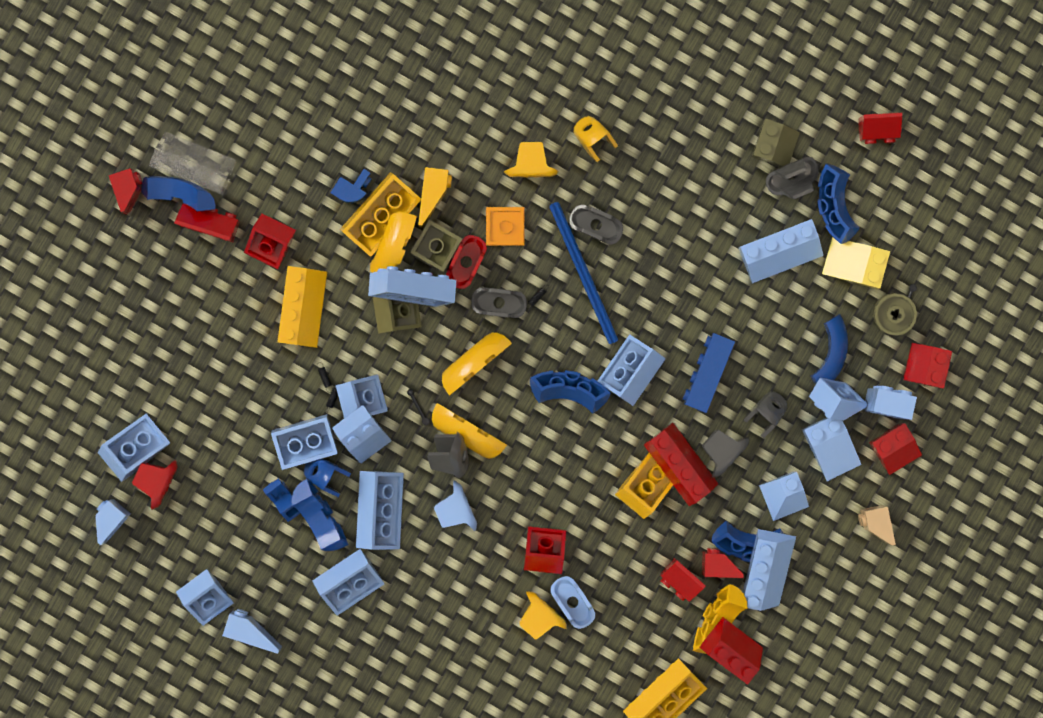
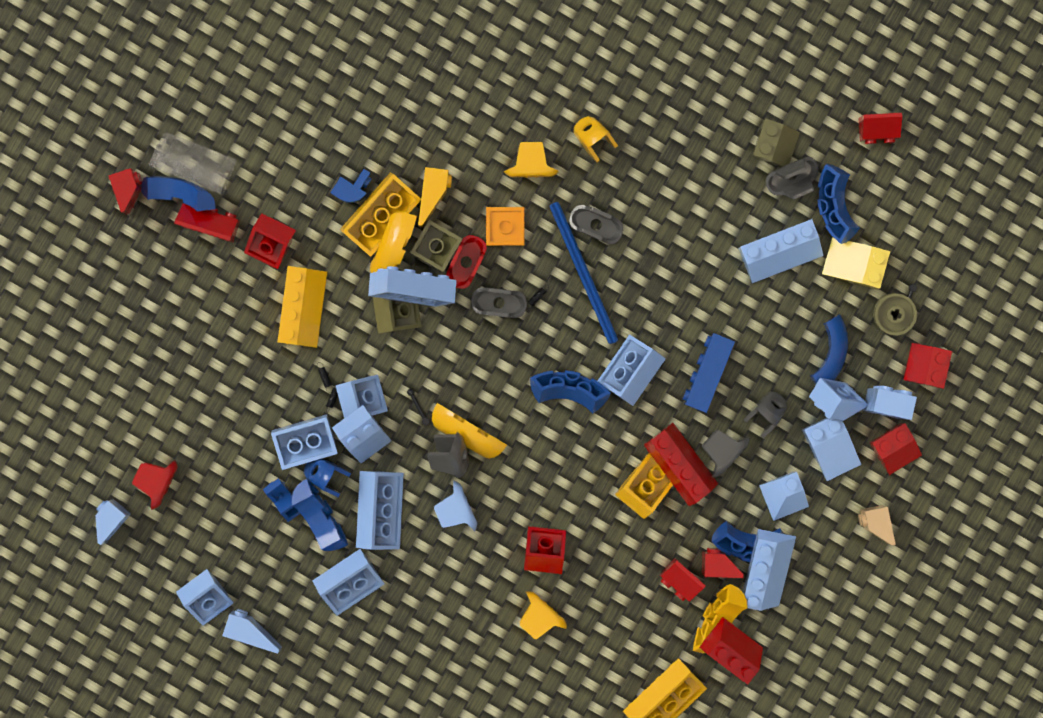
(133, 447): light blue slope -> none
(473, 361): yellow brick -> none
(583, 613): light blue piece -> none

